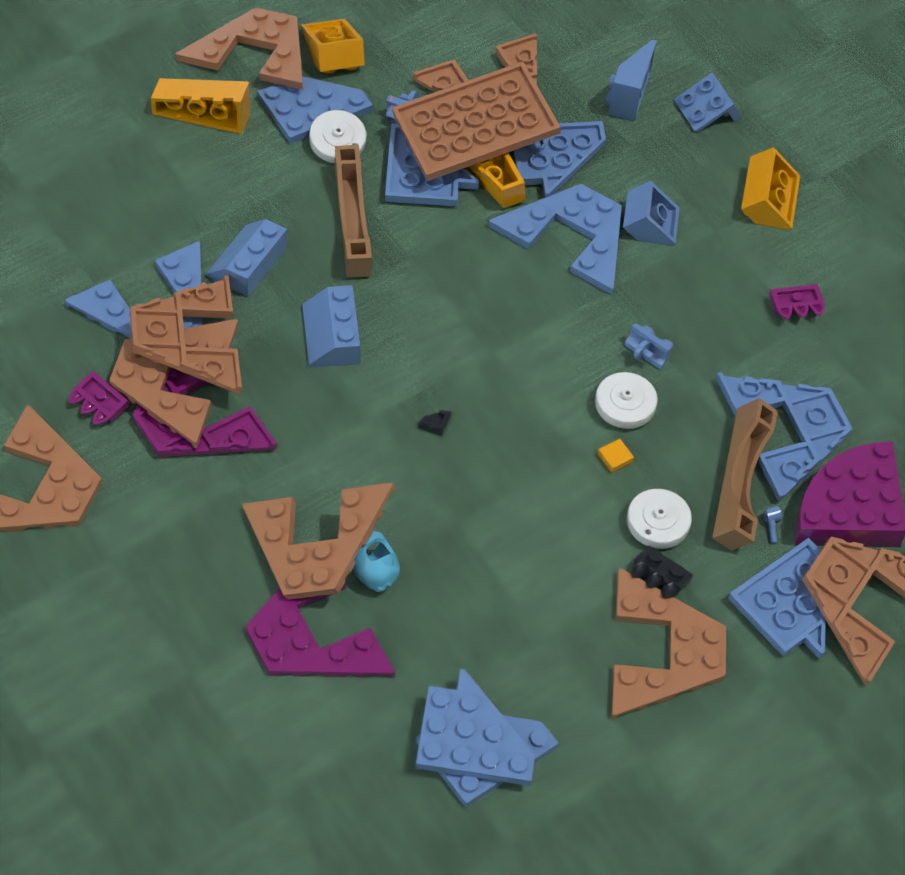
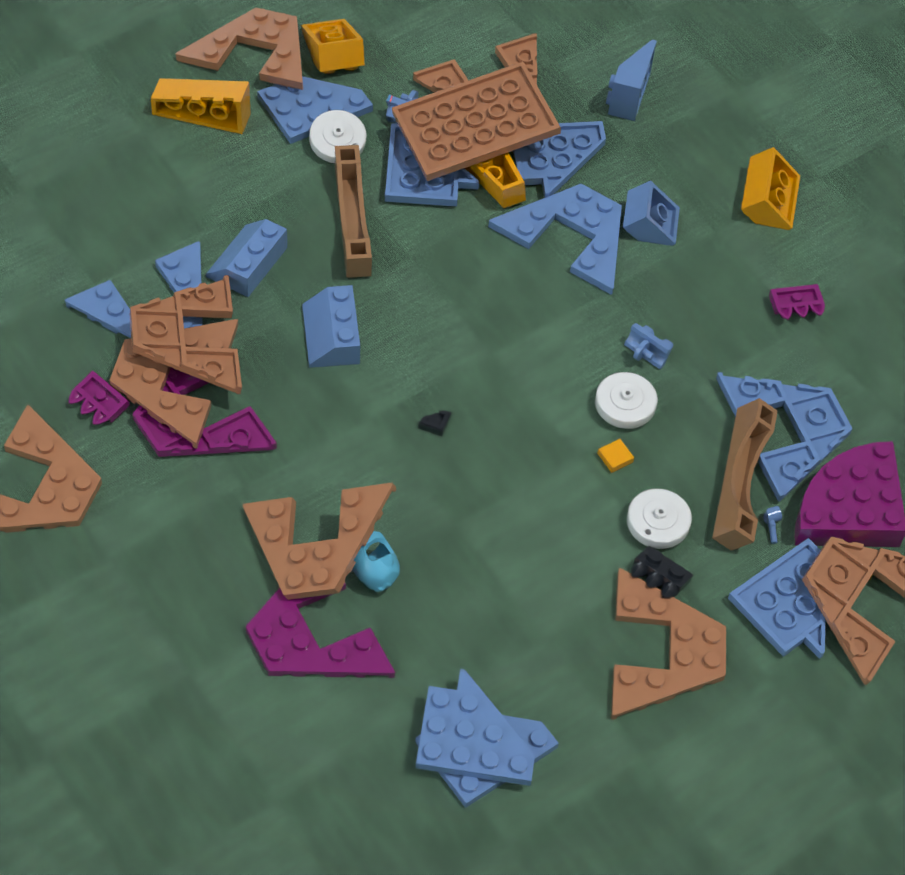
(706, 103): medium blue bracket -> none

